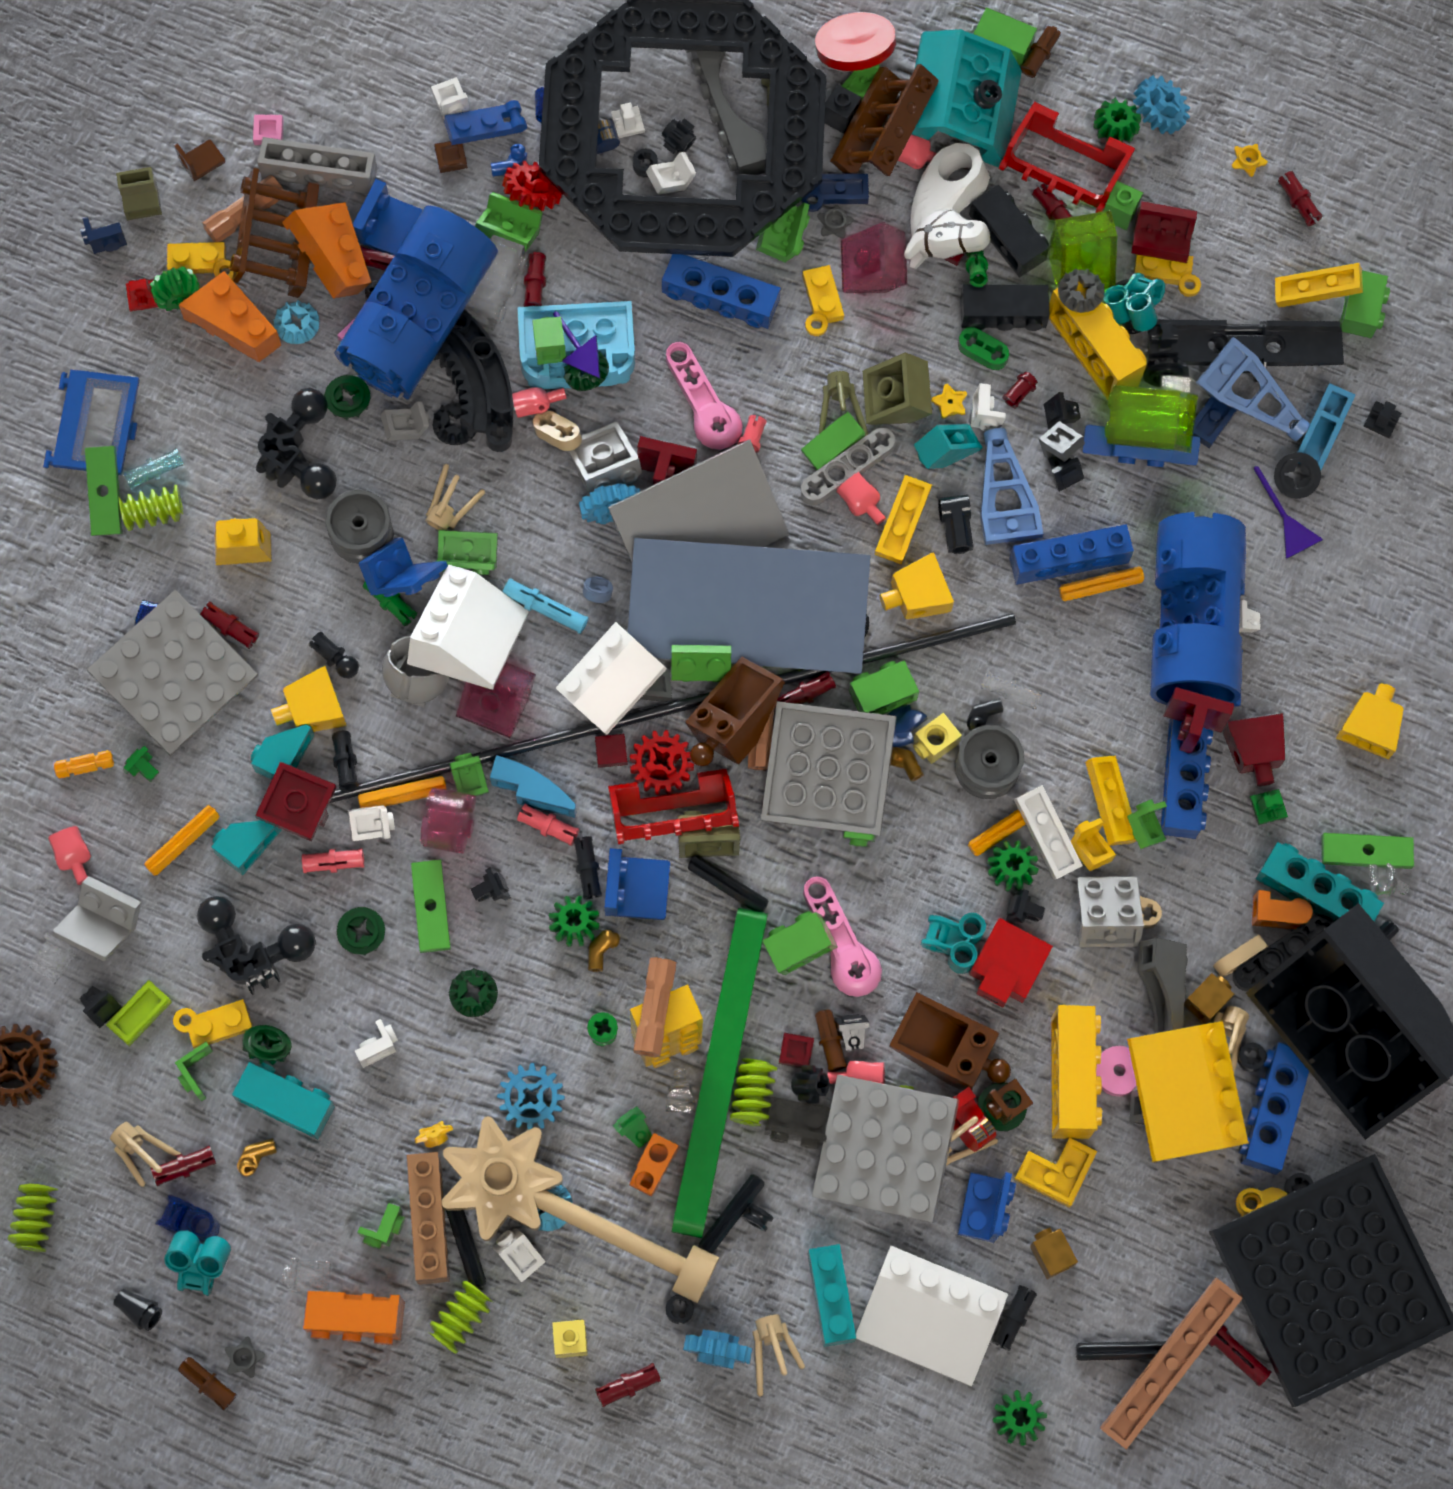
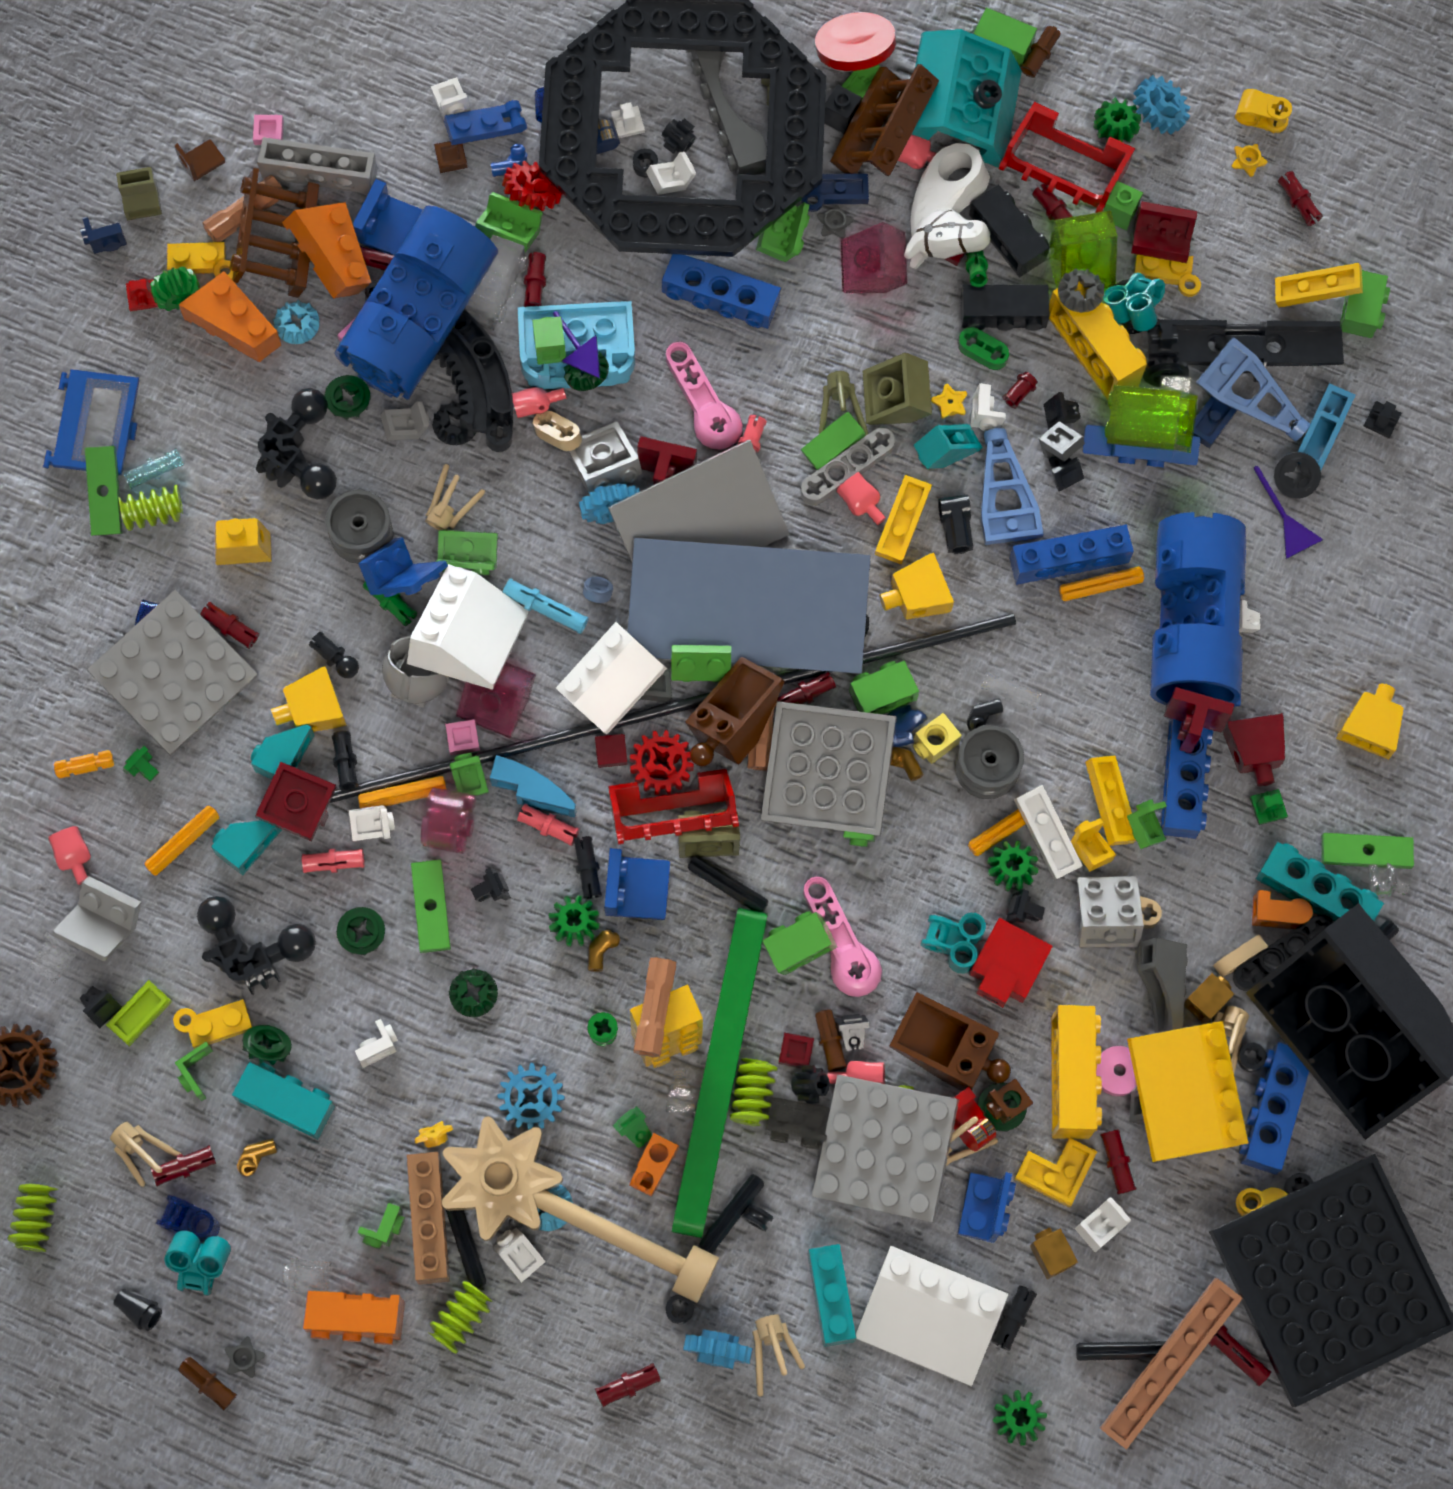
(462, 737): none -> bright pink plate
(570, 1338): light yellow brick -> none
(822, 298): yellow hinge -> none
(1103, 1224): none -> white bracket
(1118, 1162): none -> dark red pin
(1262, 109): none -> yellow piece

